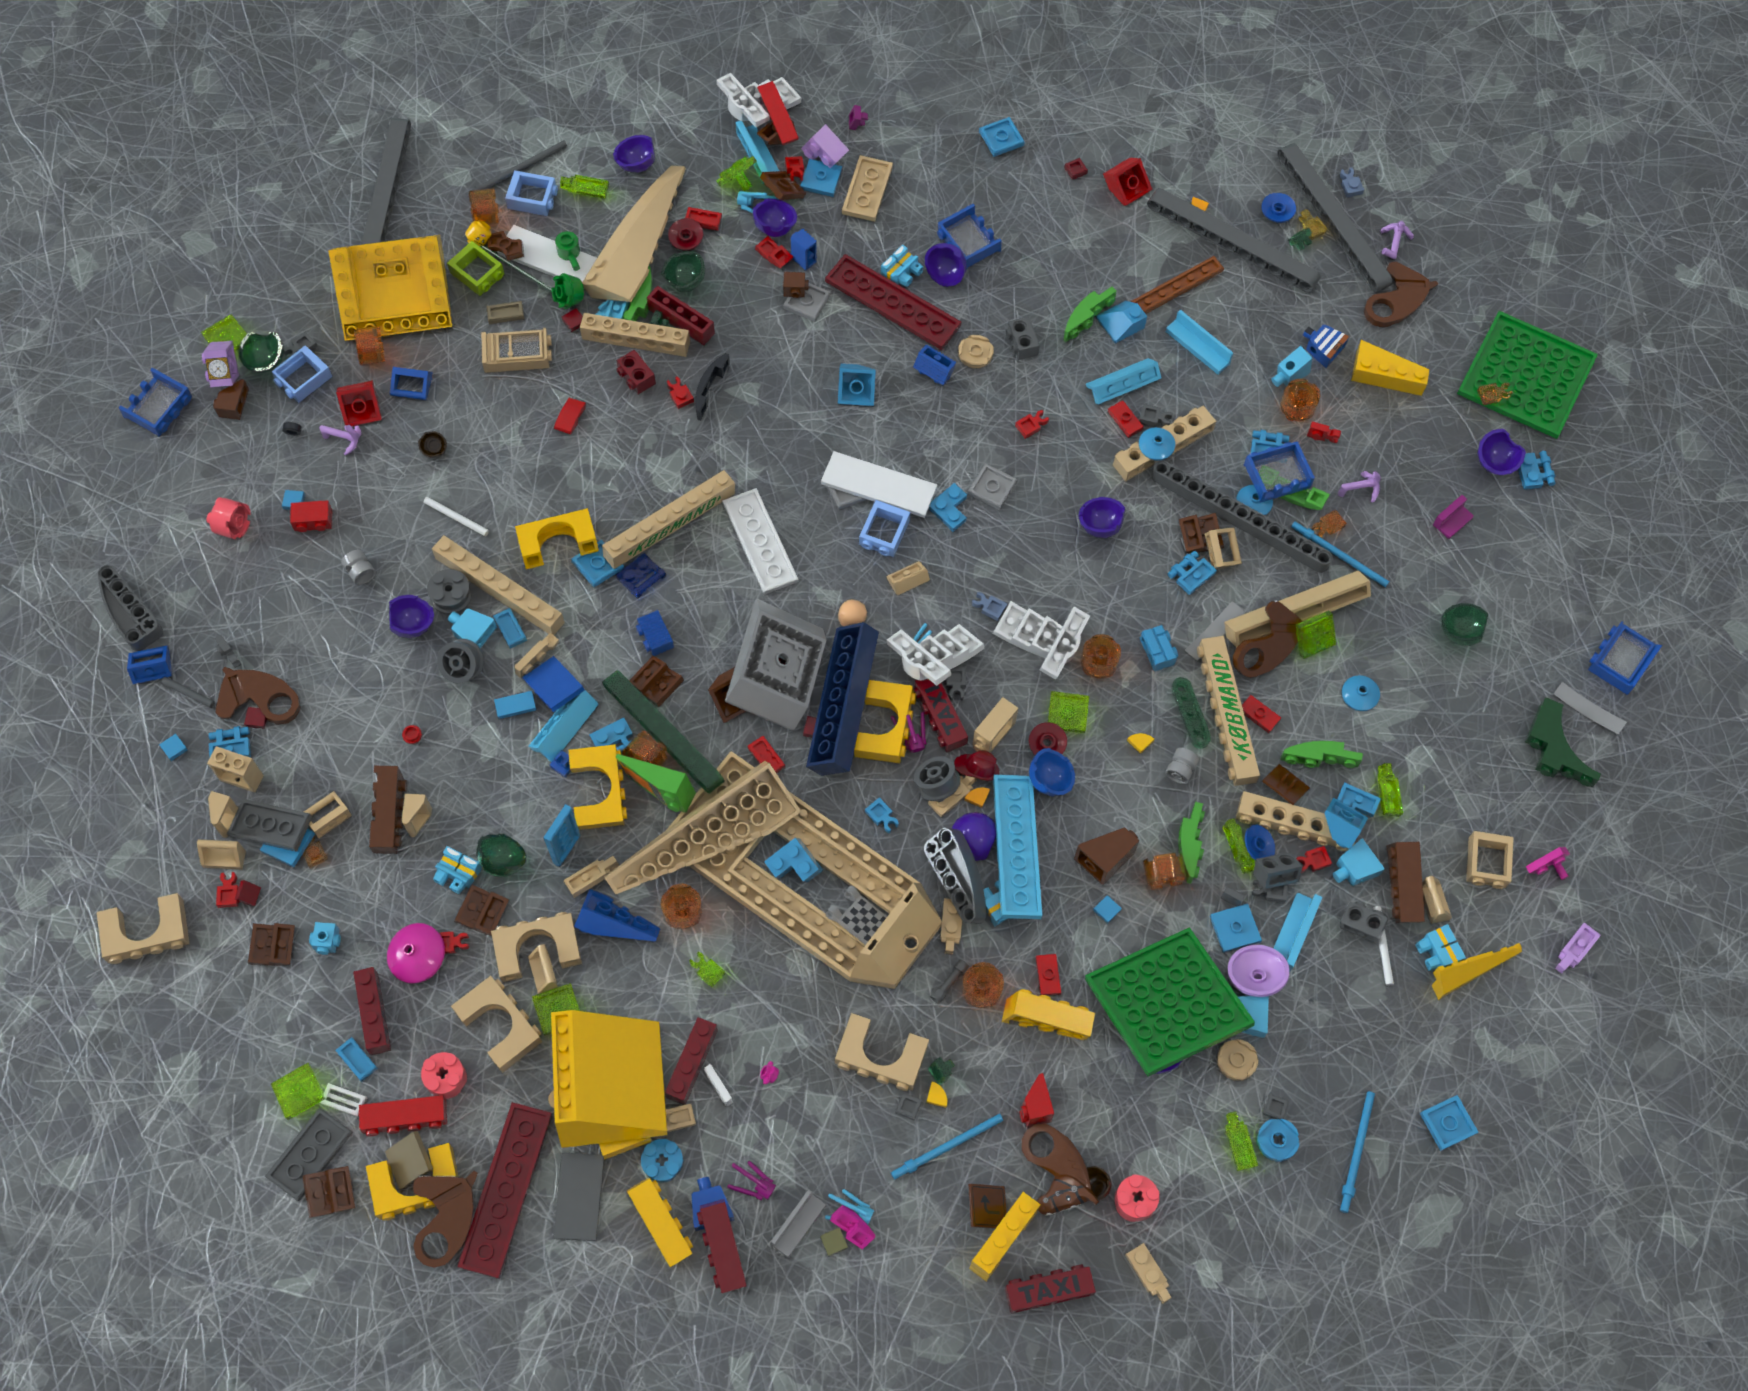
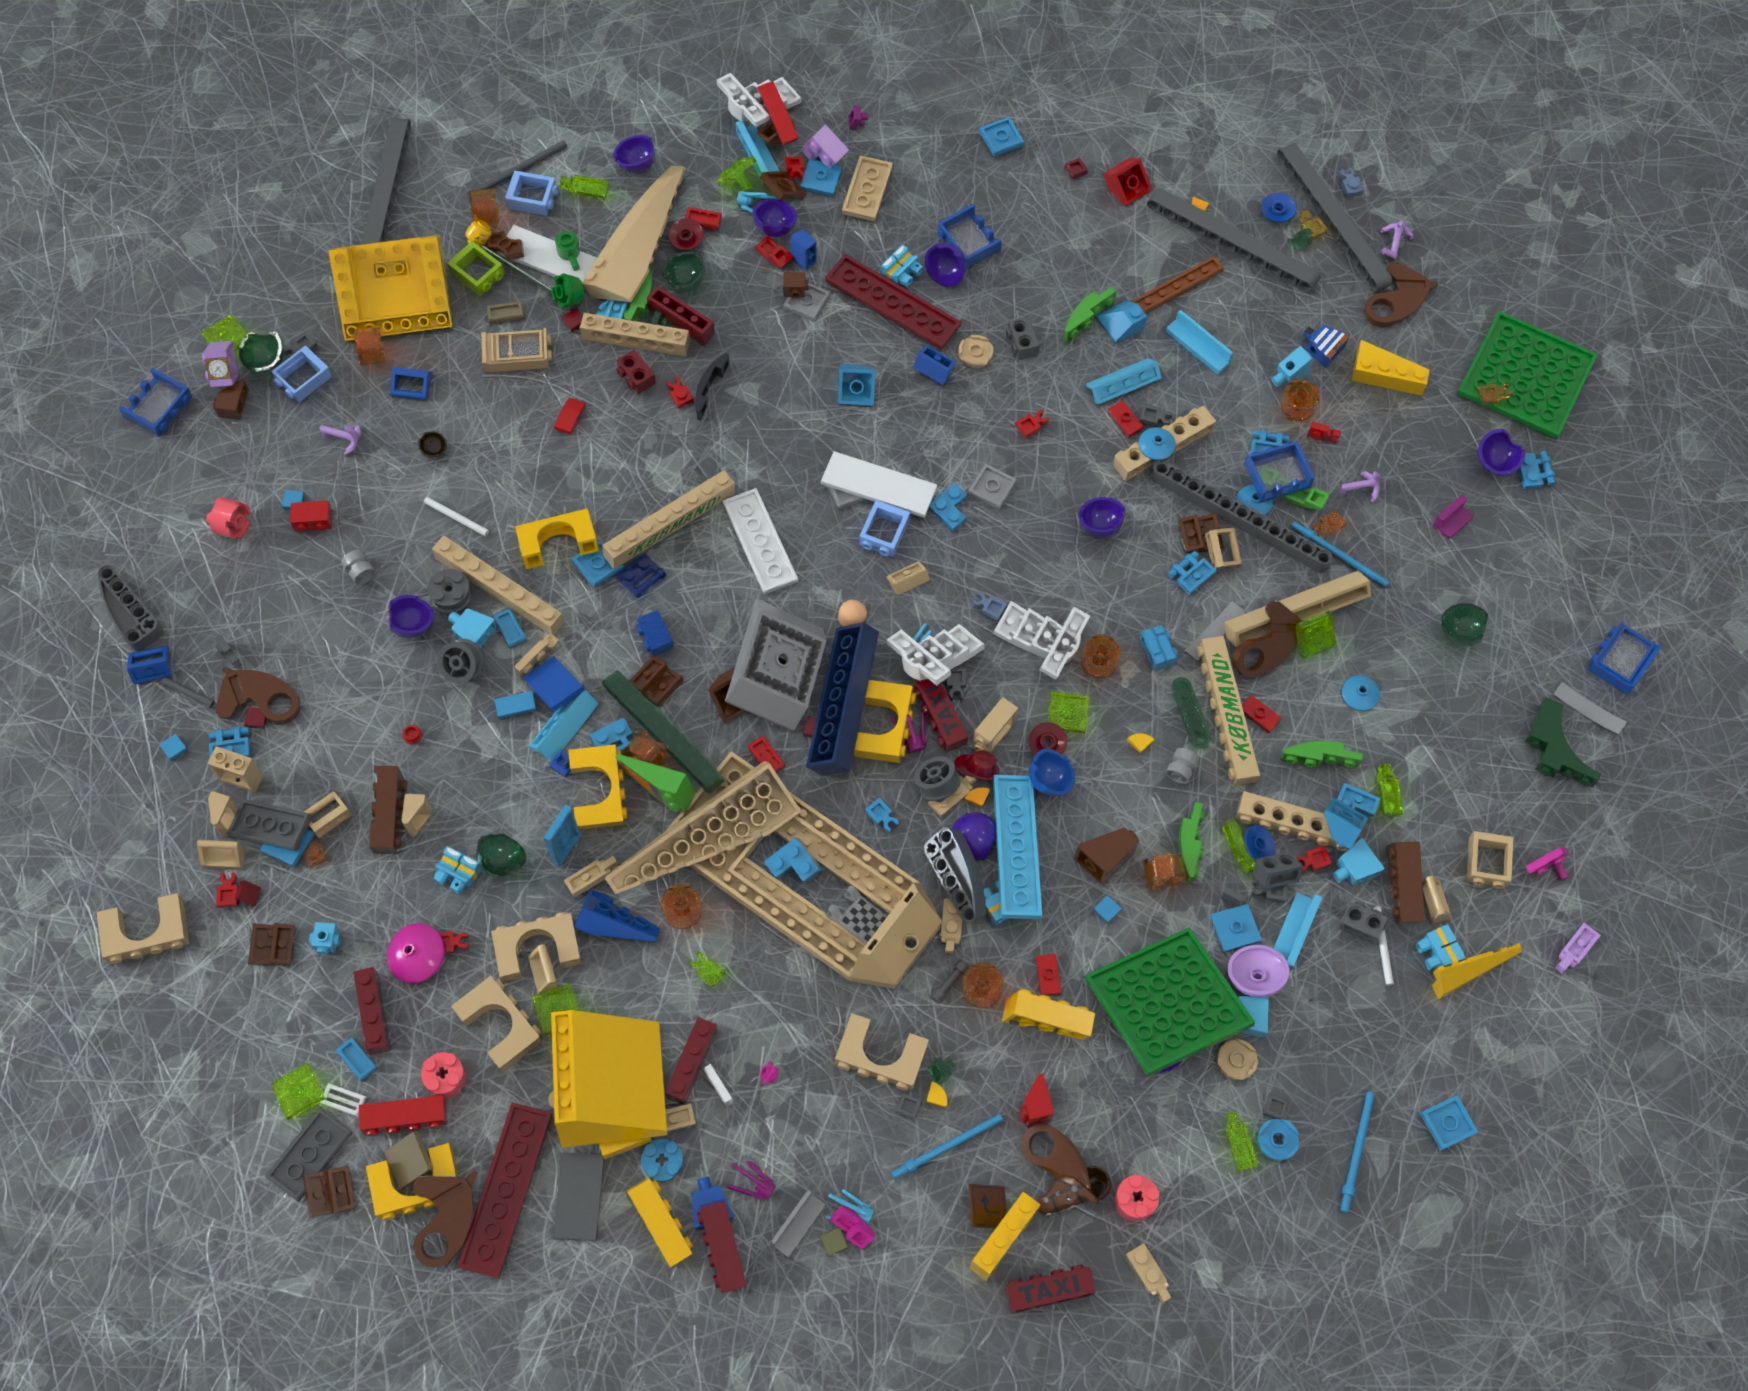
(292, 428): black tile -> none
(359, 403): red slope -> none
(481, 910): reddish brown slope -> none
(1286, 784): reddish brown piece -> none

